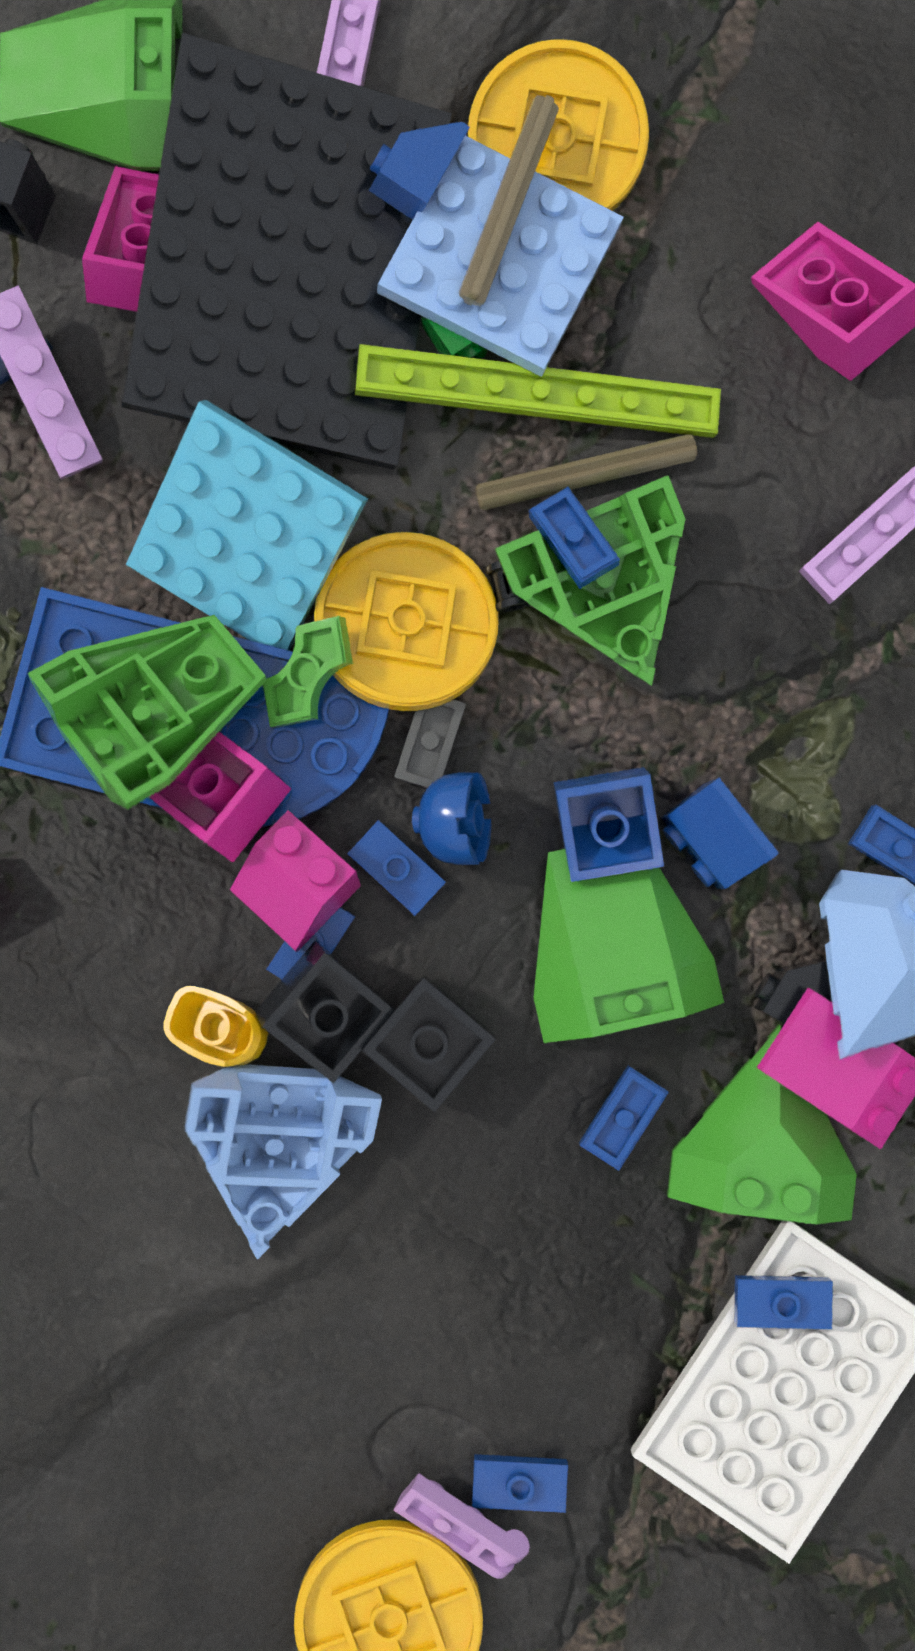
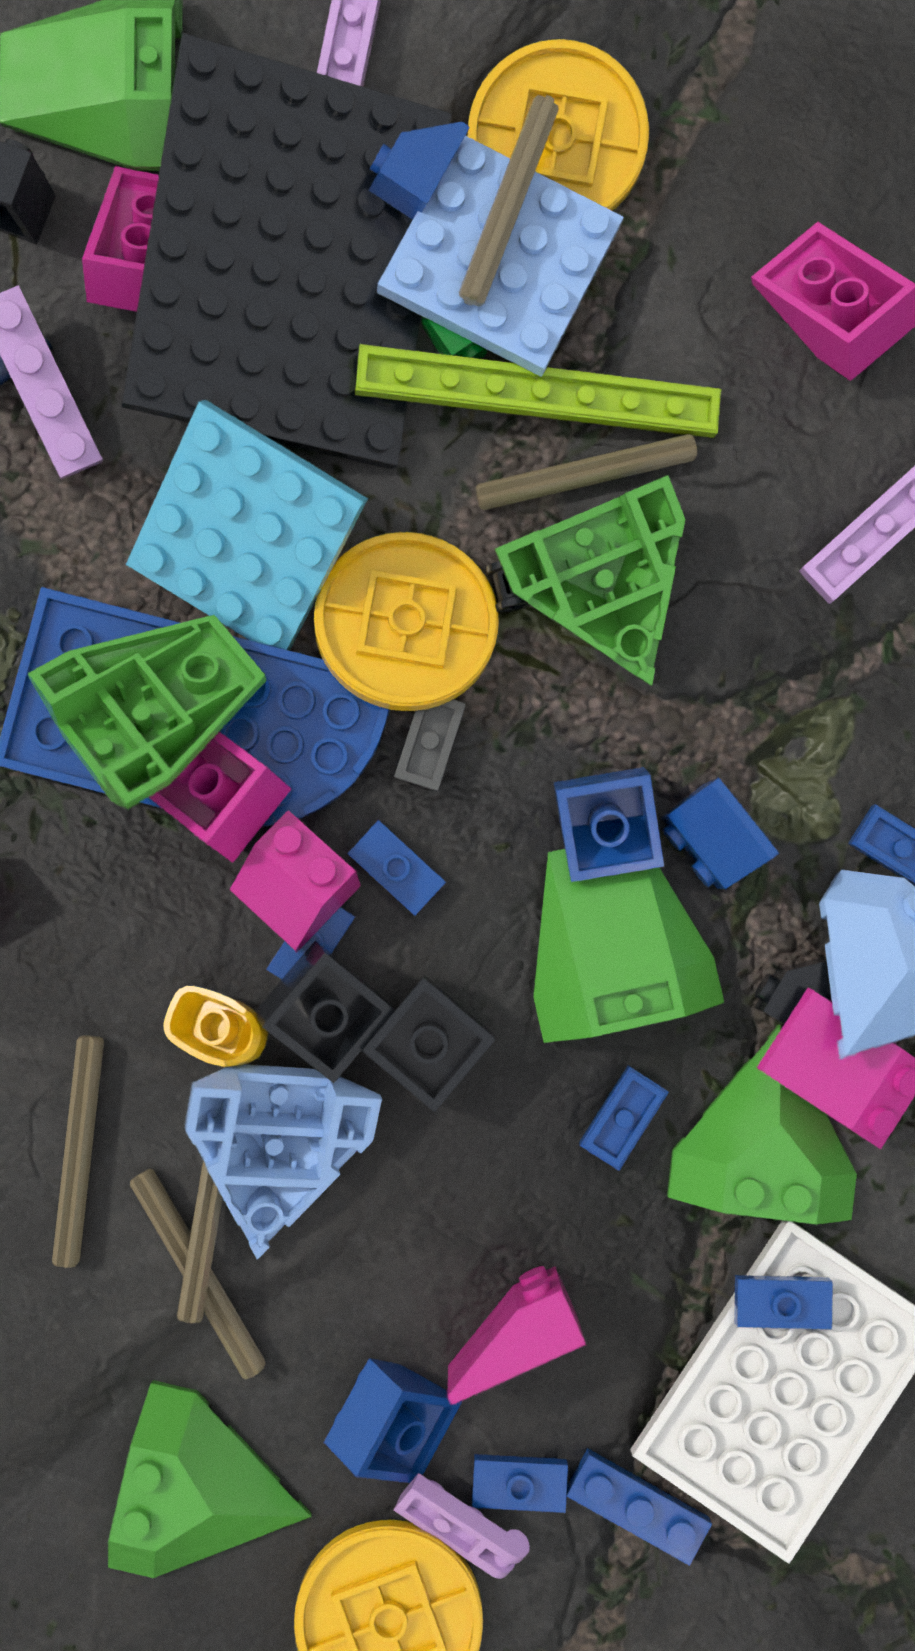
(78, 1151): none -> dark tan axle
(191, 1488): none -> bright green wedge
(200, 1250): none -> dark tan axle
(217, 1305): none -> dark tan axle
(318, 653): bright green tile -> none
(390, 1423): none -> blue slope
(454, 820): blue cylinder -> none
(522, 1332): none -> dark pink slope
(574, 537): blue plate -> none
(638, 1506): none -> blue plate

